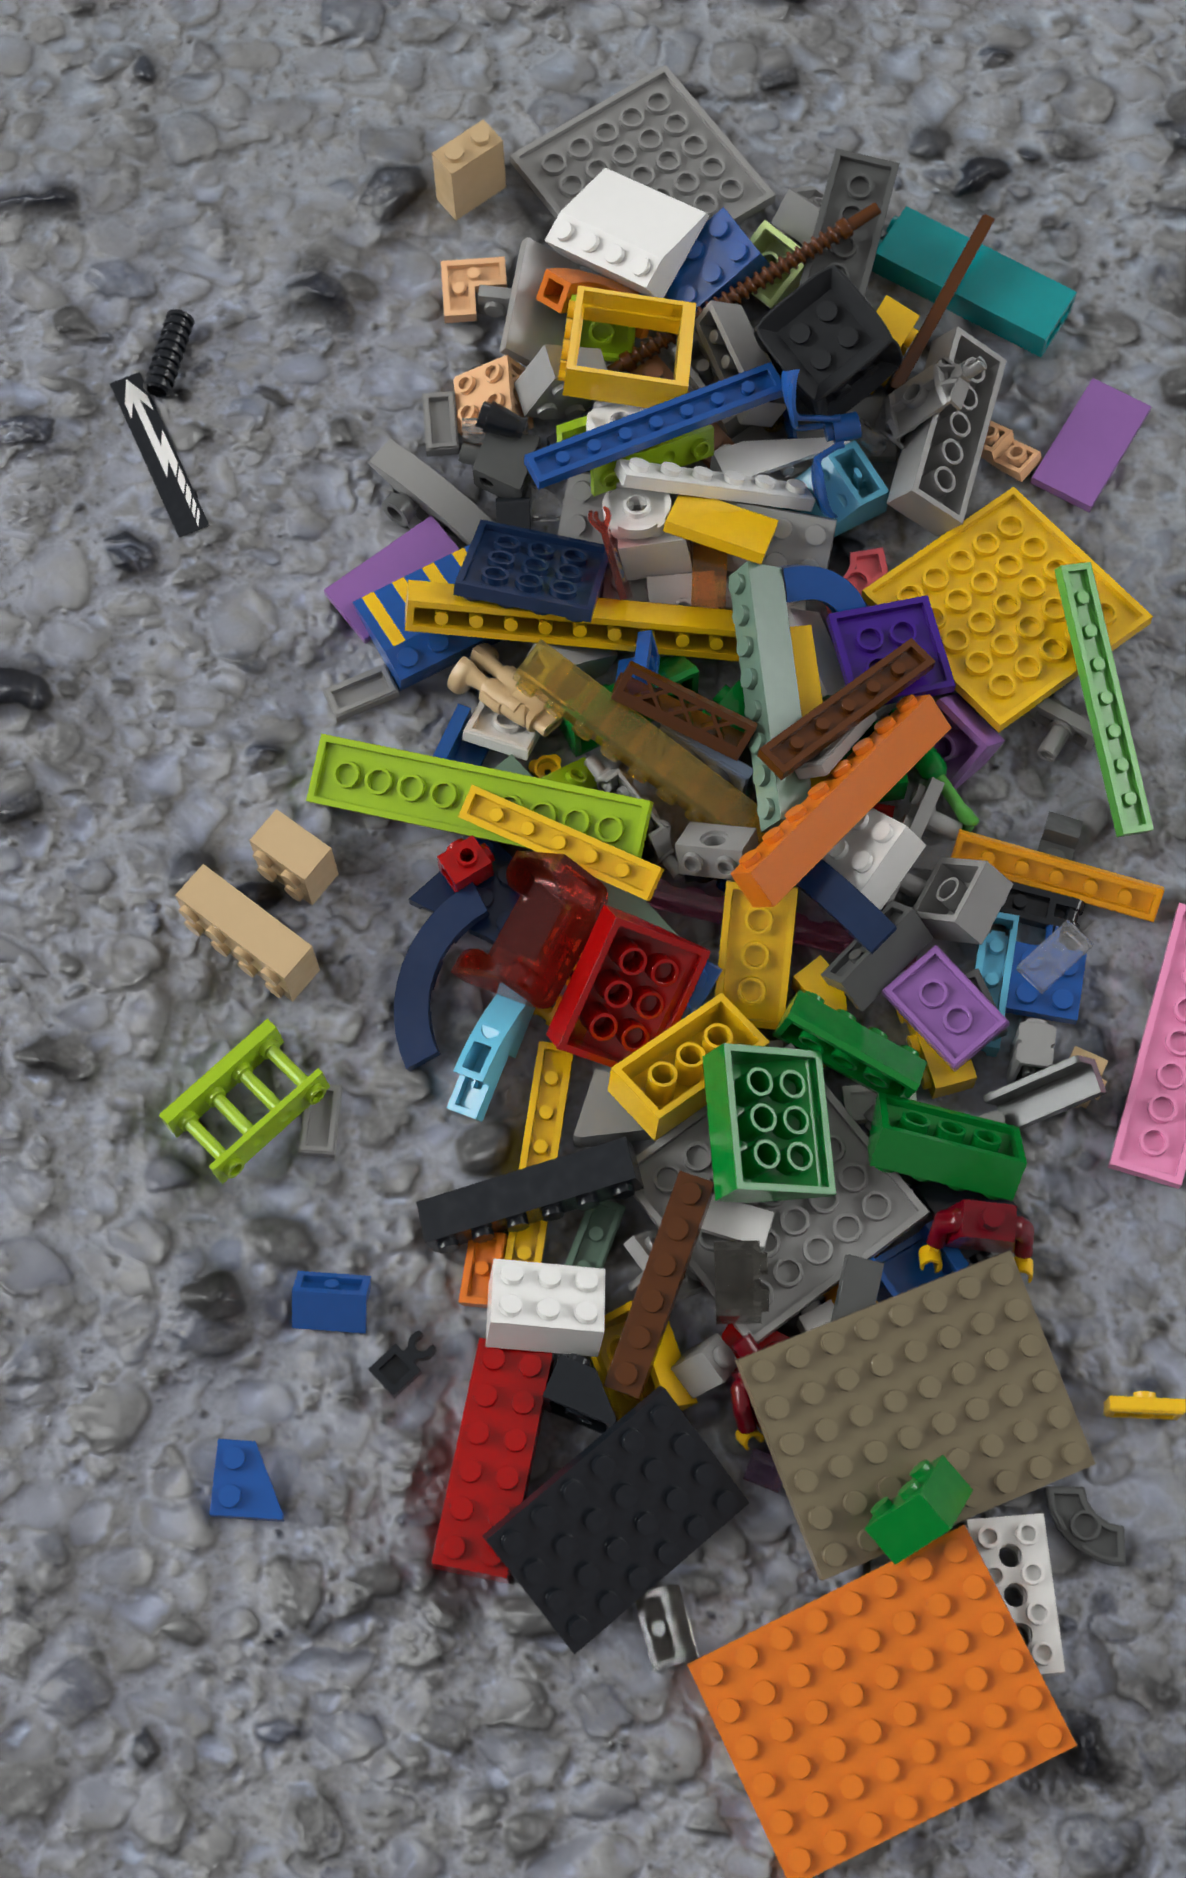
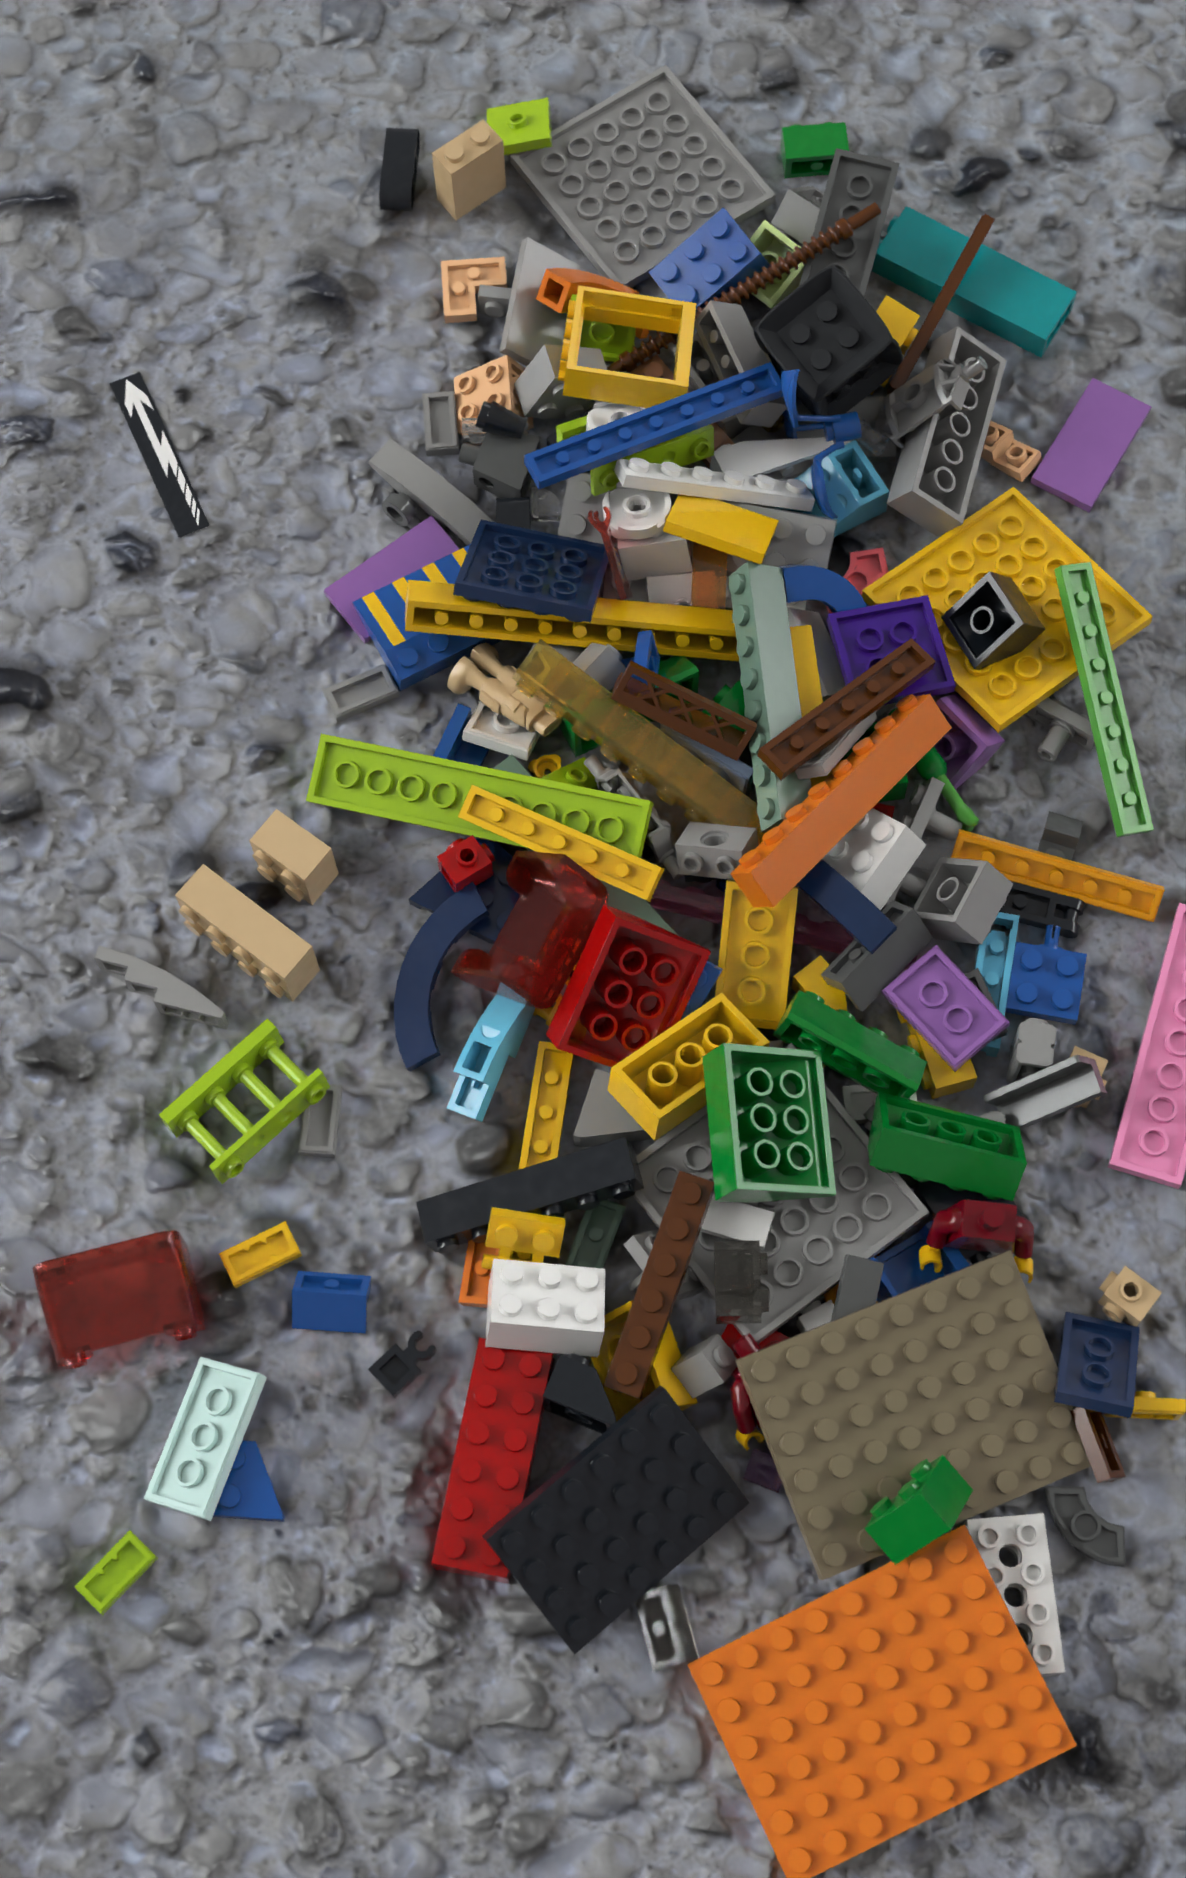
(116, 1572): none -> lime plate
(118, 1296): none -> clear red windscreen
(168, 353): black piece -> none
(170, 993): none -> light grey slope
(205, 1438): none -> light aqua tile
(260, 1254): none -> yellow plate
(399, 169): none -> black beam
(522, 125): none -> lime plate
(523, 1233): none -> yellow plate
(601, 664): none -> light grey brick
(627, 232): white slope -> none
(811, 148): none -> green brick
(992, 621): none -> black slope
(1054, 956): clear plate -> none
(1097, 1365): none -> dark blue plate
(1098, 1445): none -> reddish brown tile
(1127, 1297): none -> tan brick

